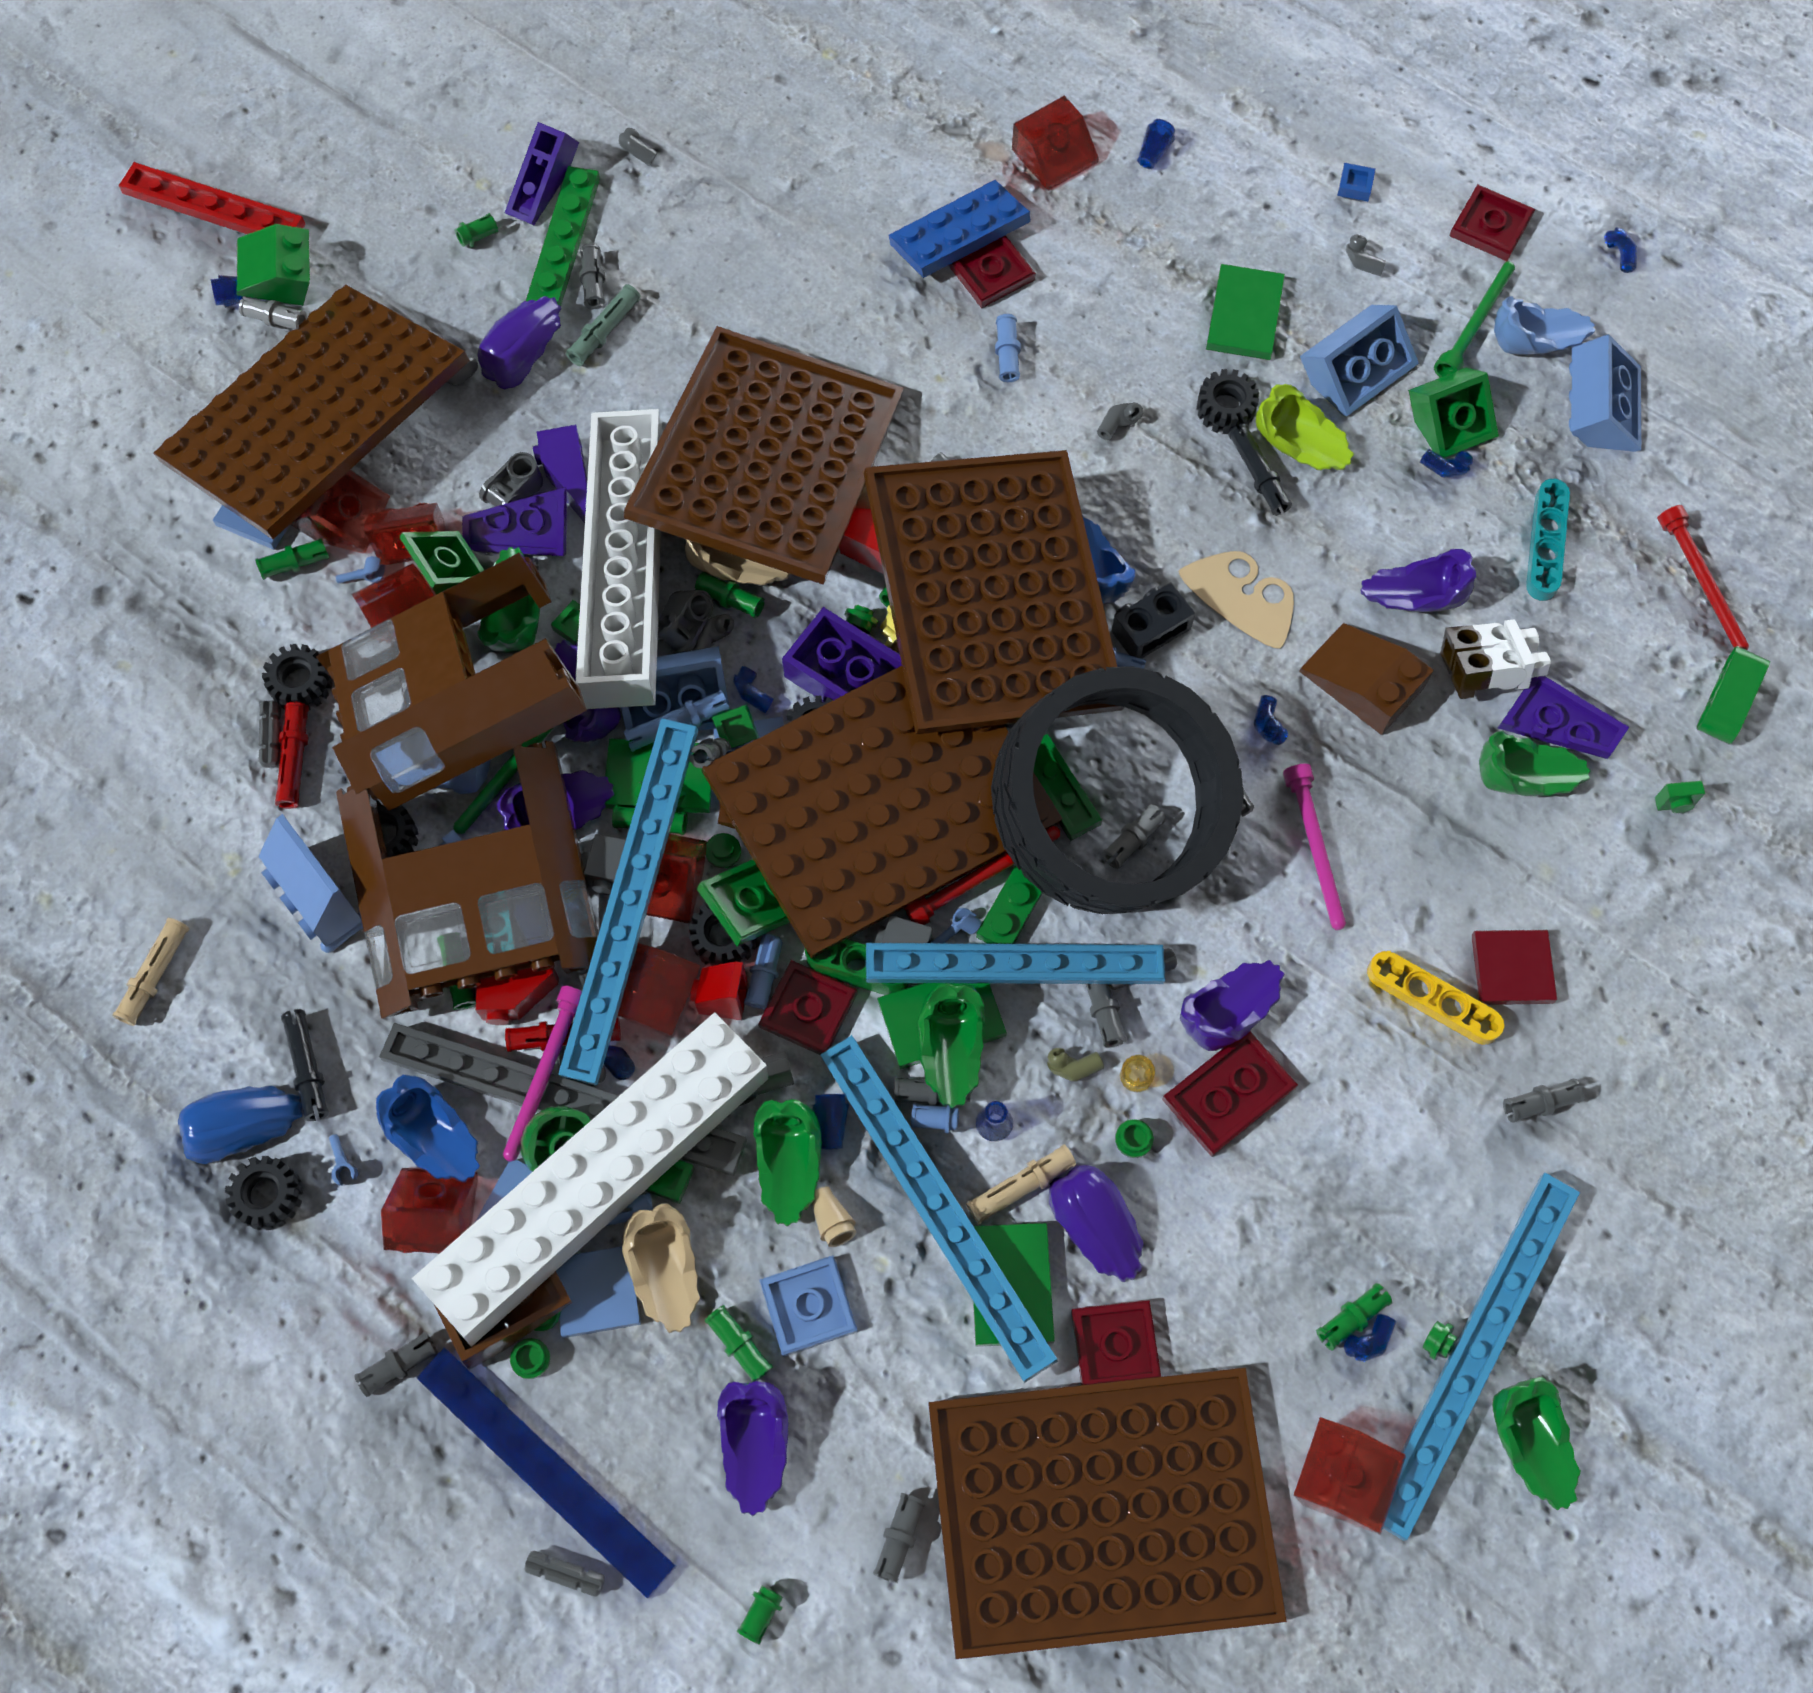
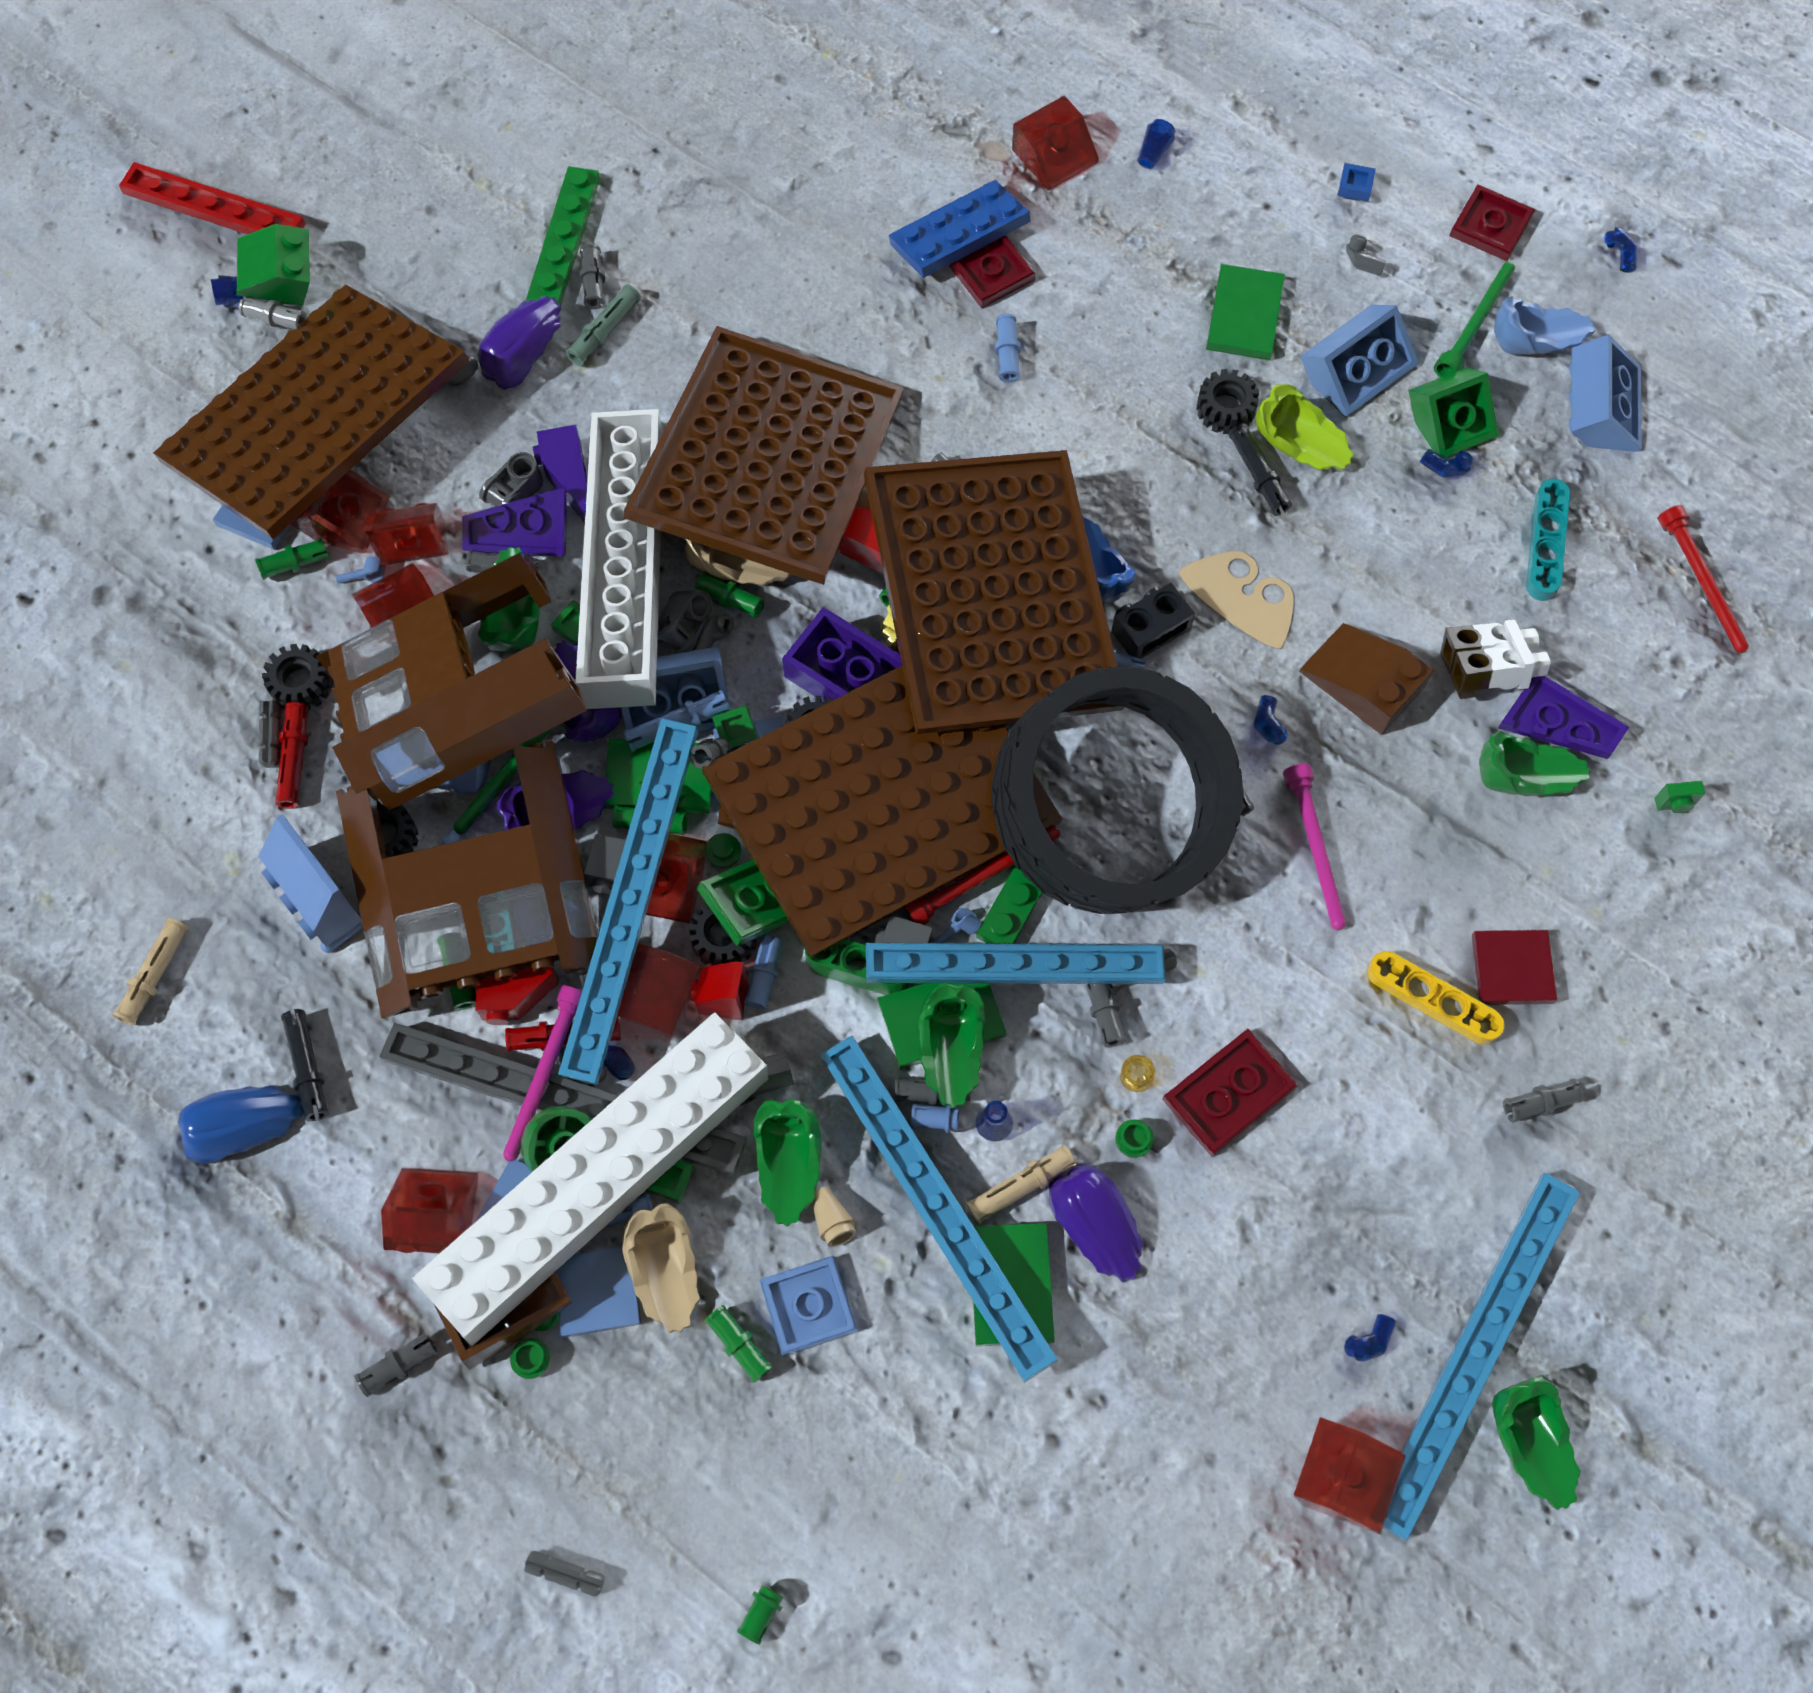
(248, 1177): black tyre -> none
(341, 1161): medium blue hand -> none
(427, 1129): blue hair -> none
(442, 557): green slope -> none
(476, 230): green pin -> none
(541, 172): dark purple slope -> none
(547, 1473): clear blue tile -> none
(630, 142): dark grey arm -> none
(748, 692): clear blue arm -> none
(753, 1442): dark purple hair -> none
(808, 1008): dark red tile -> none
(832, 1119): clear blue cone -> none
(861, 618): green plate -> none
(899, 1538): dark grey pin -> none
(1065, 791): green plate -> none
(1071, 1068): olive arm -> none
(1103, 1513): reddish brown plate -> none
(1115, 1342): dark red tile -> none
(1119, 416): dark grey arm -> none
(1134, 836): light grey pin -> none
(1231, 1005): dark purple hair -> none
(1354, 1316): green pin -> none
(1425, 584): dark purple hair -> none
(1440, 1340): green plate -> none
(1733, 695): green beam -> none

